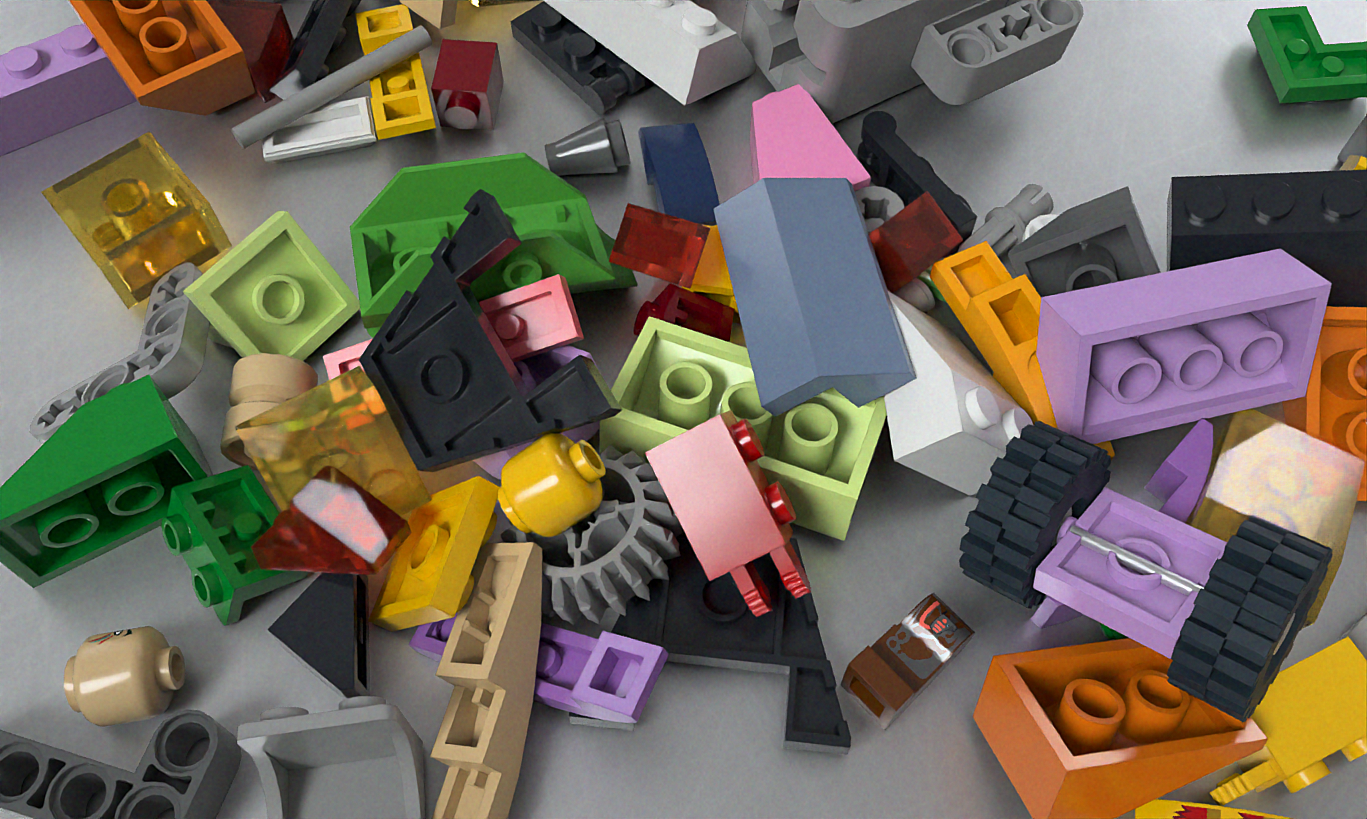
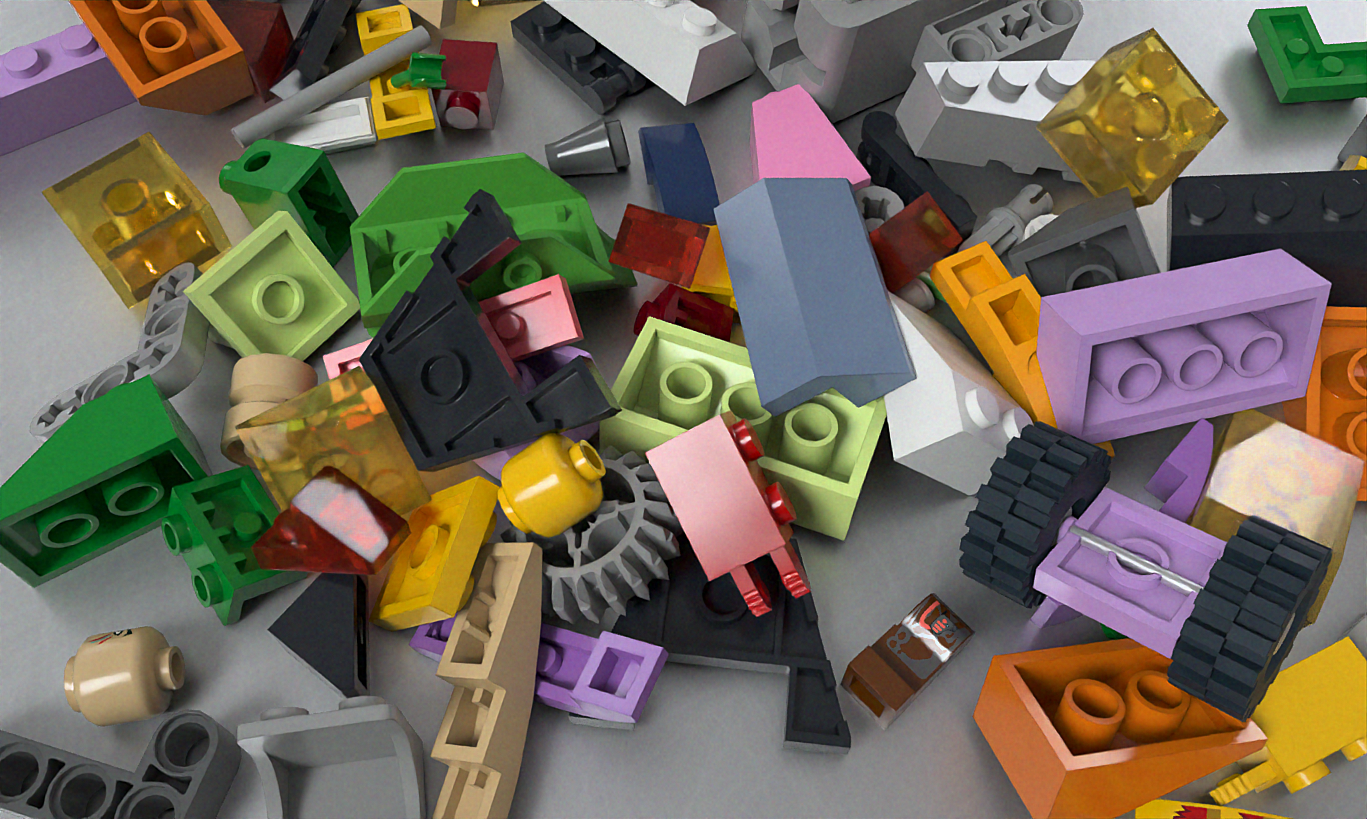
(295, 180): none -> green torso
(423, 72): none -> green hand
(988, 111): none -> light grey wedge
(1133, 120): none -> clear yellow brick

